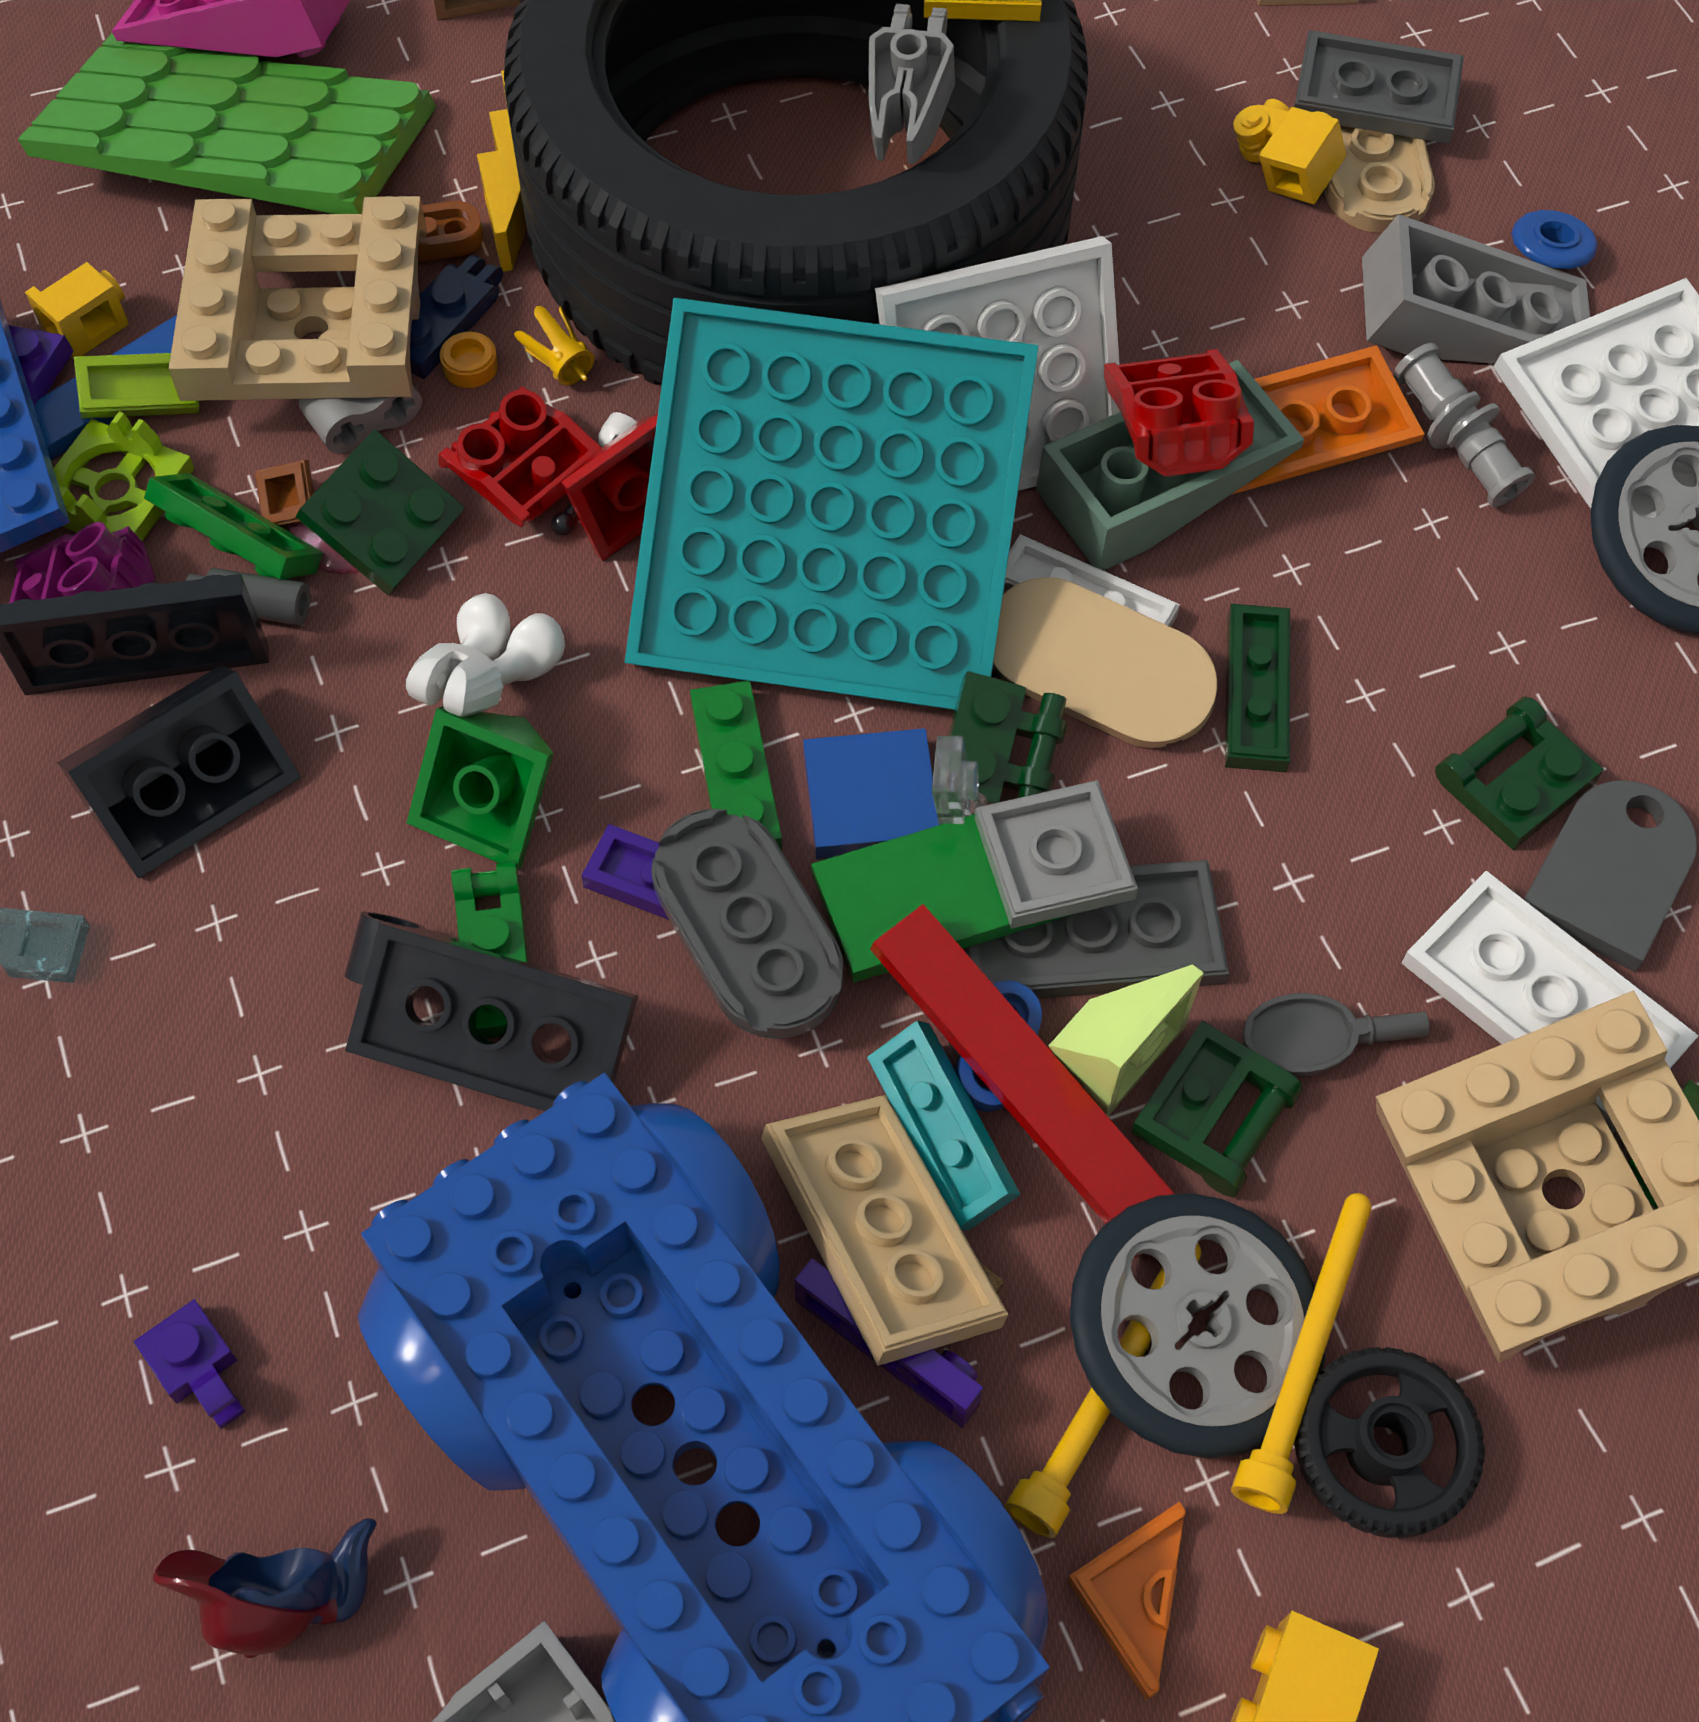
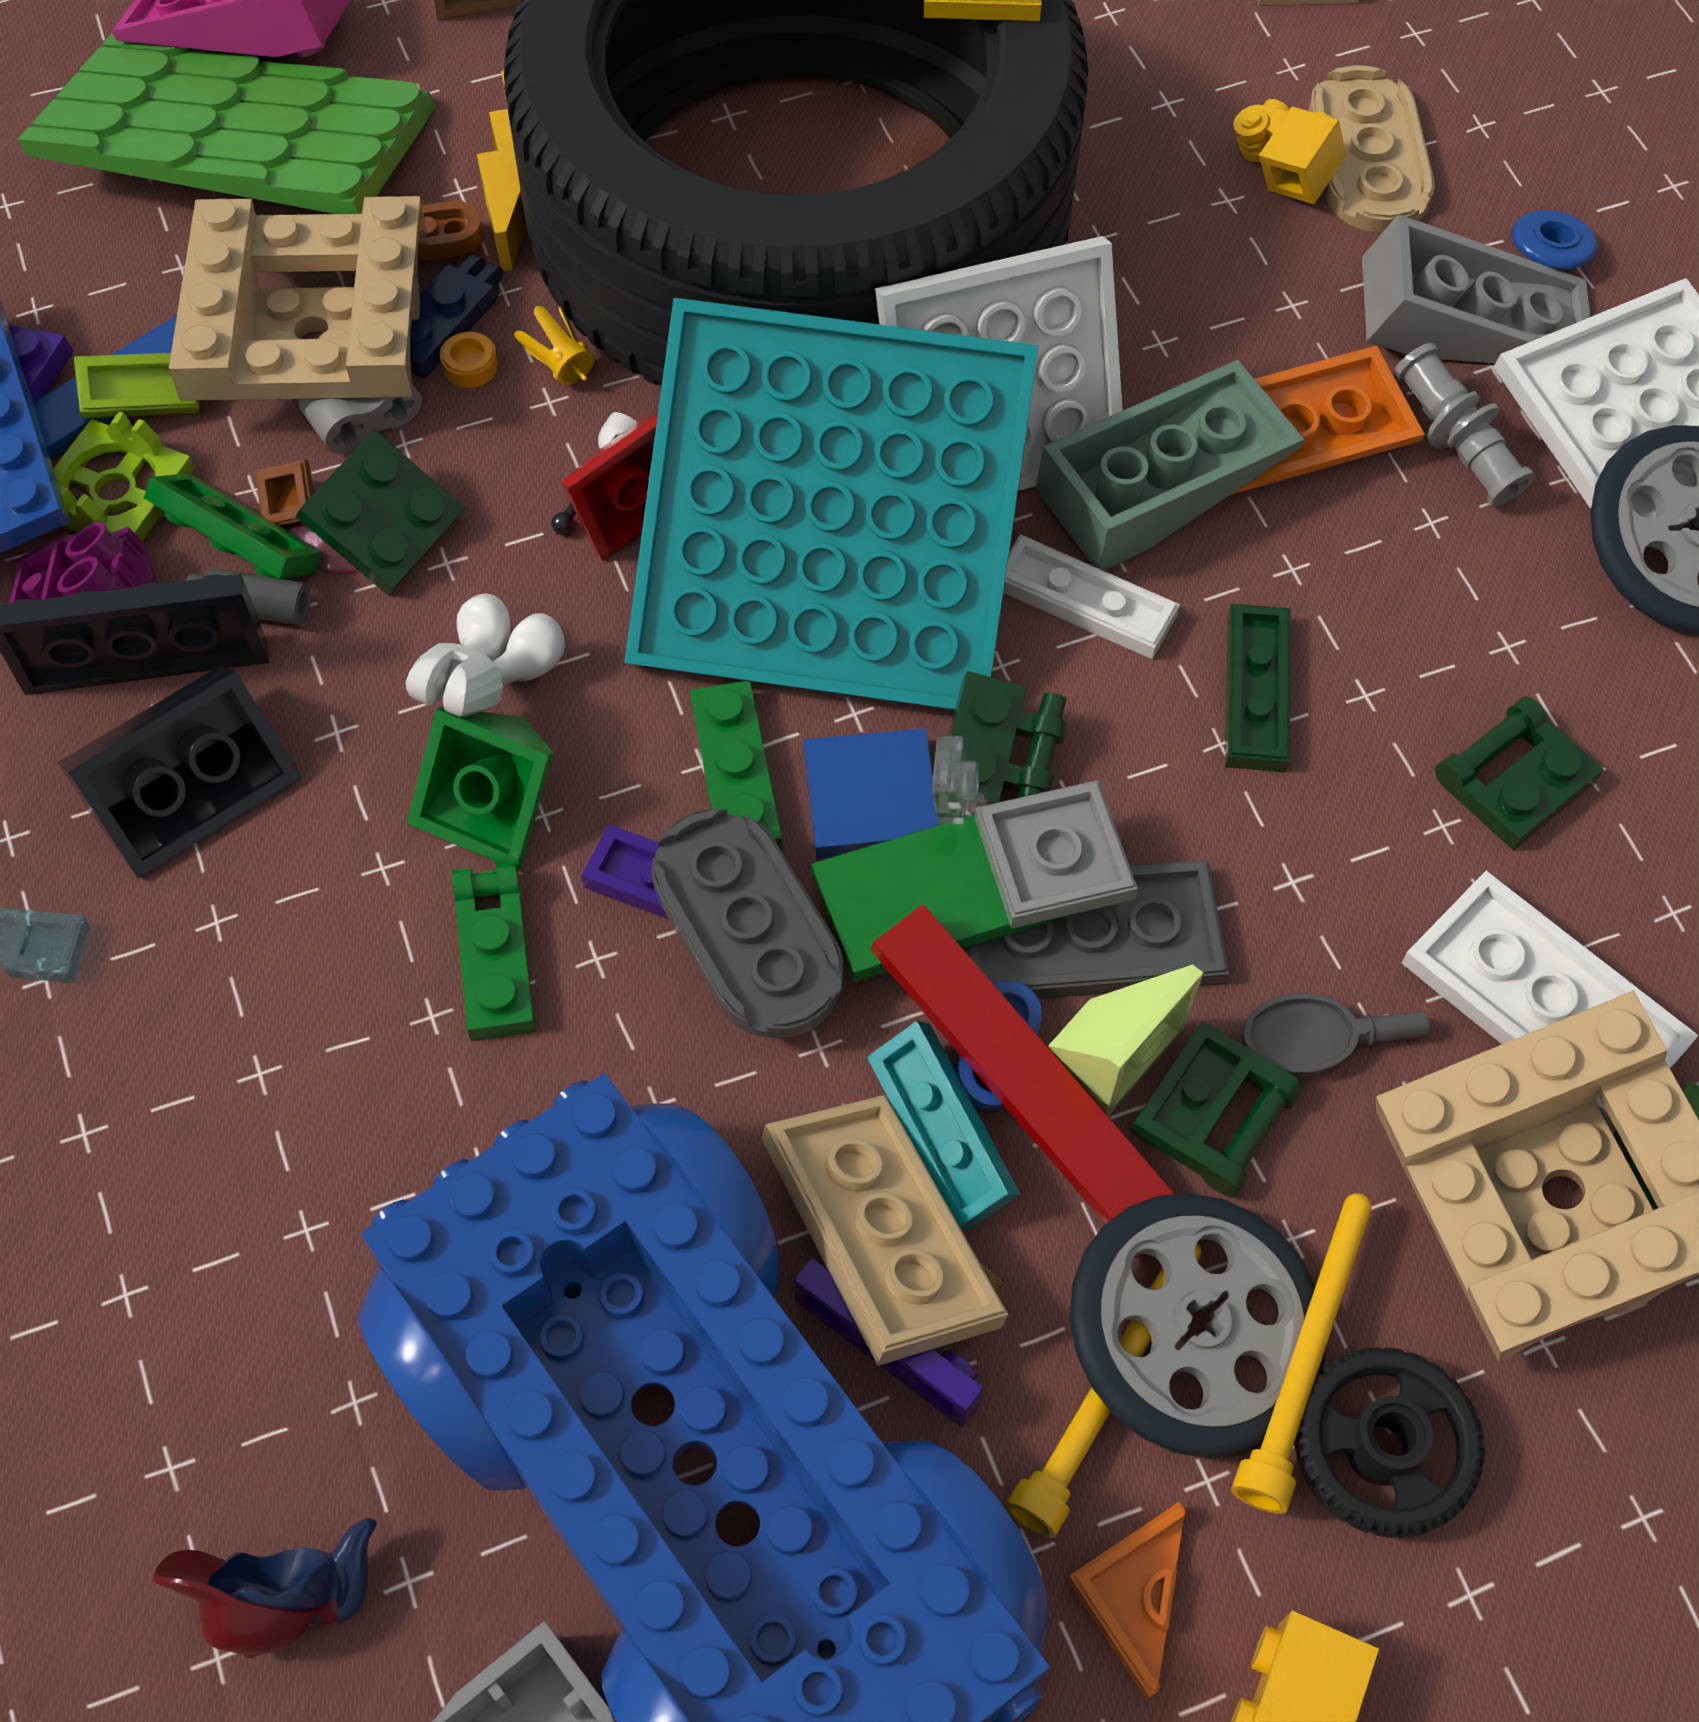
(81, 307): yellow brick -> none
(188, 1359): dark purple plate -> none
(400, 956): black hinge -> none
(529, 456): red slope -> none
(909, 81): light grey hinge -> none
(1106, 661): tan tile -> none
(1182, 411): red slope -> none
(1380, 85): dark grey tile -> none
(1612, 878): dark grey tile -> none

